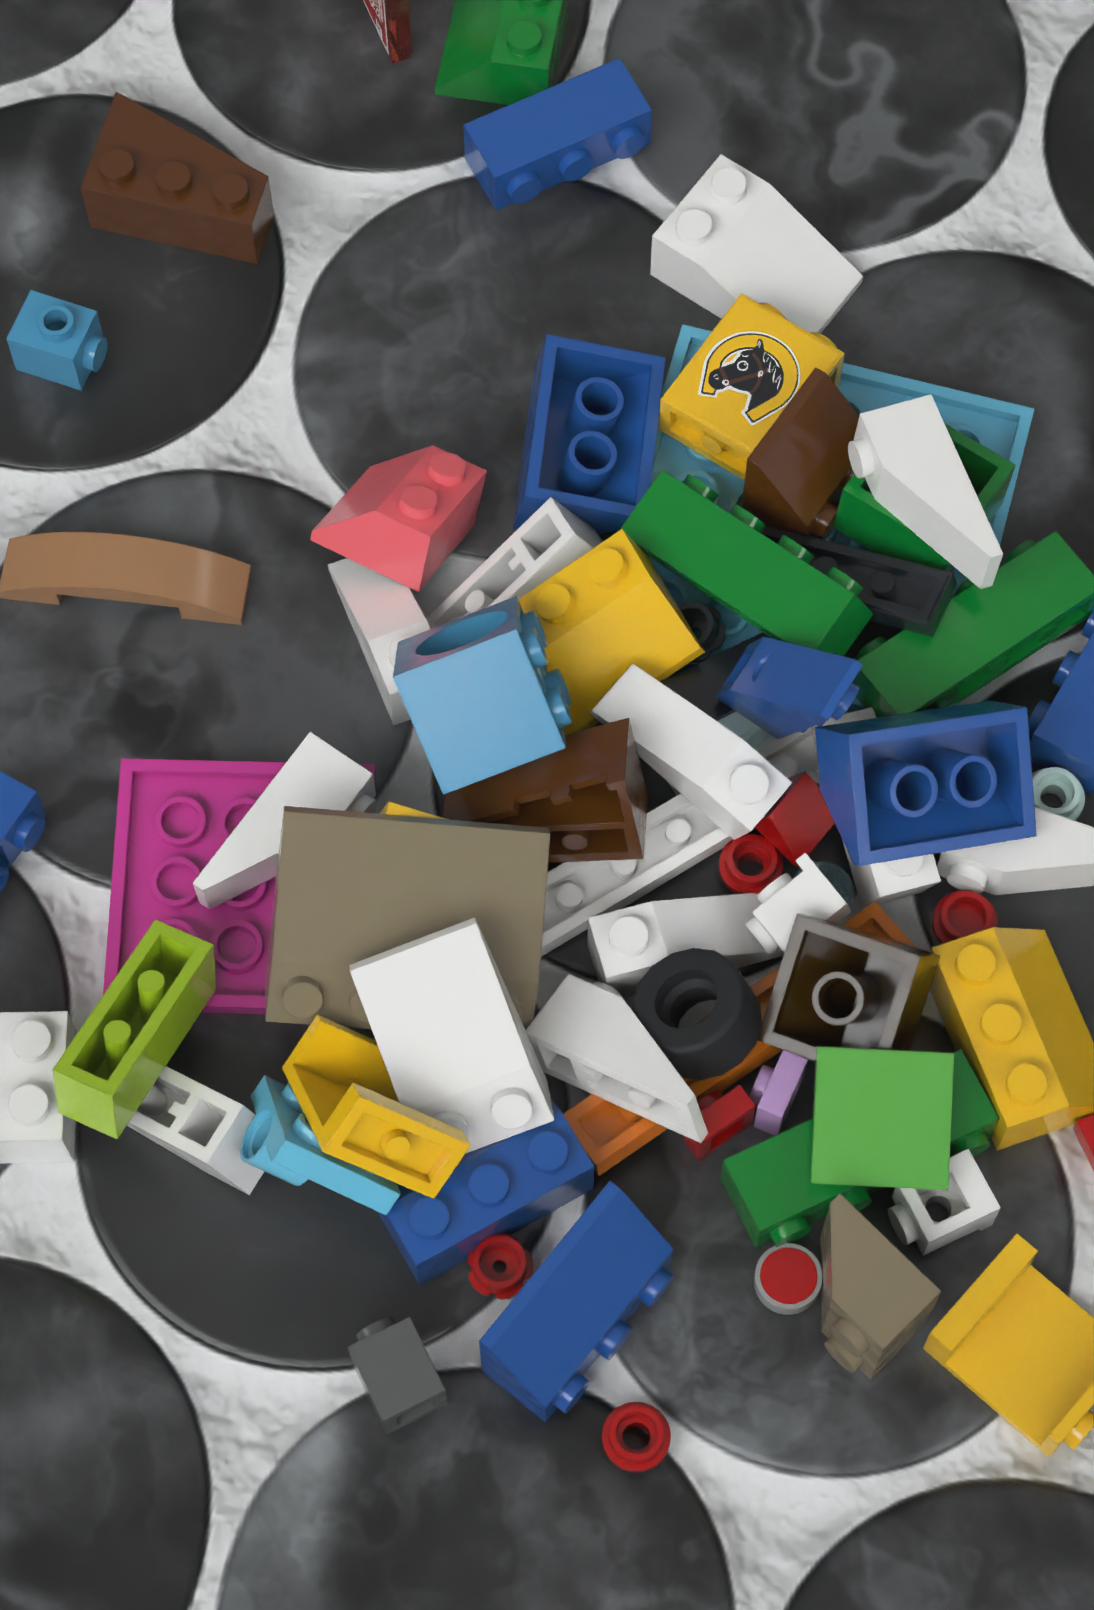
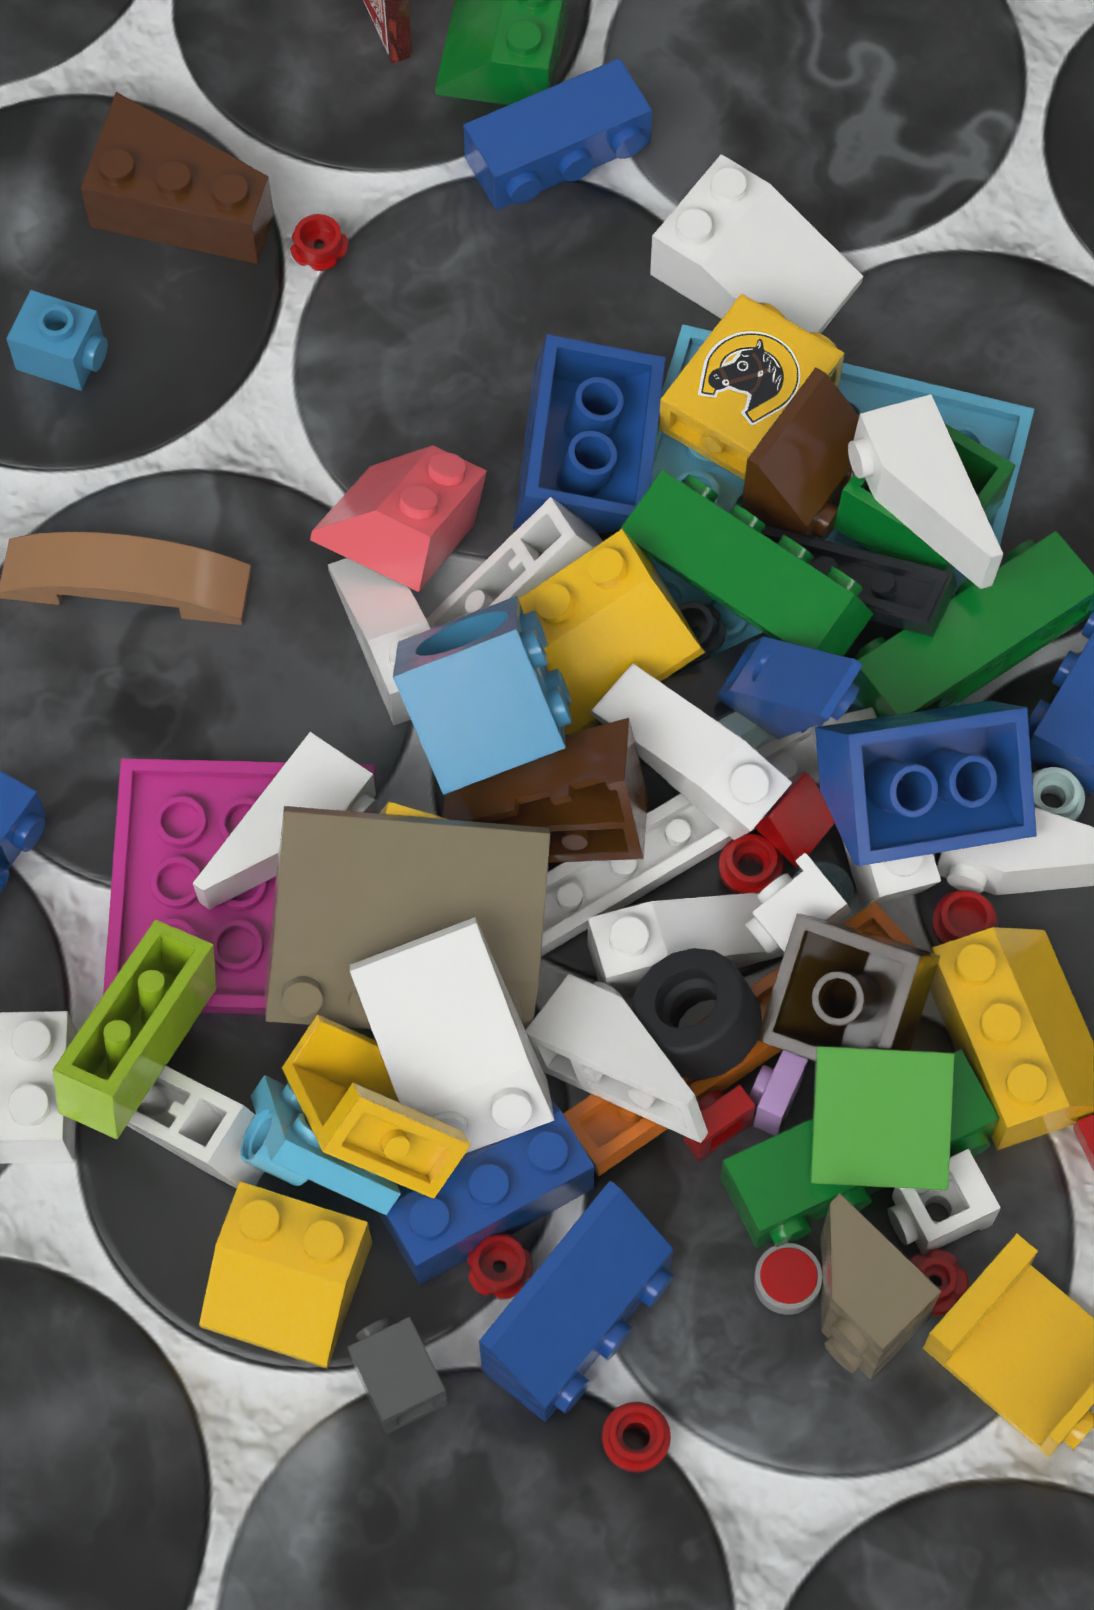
(284, 1274): none -> yellow slope
(316, 230): none -> red plate
(953, 1279): none -> red plate

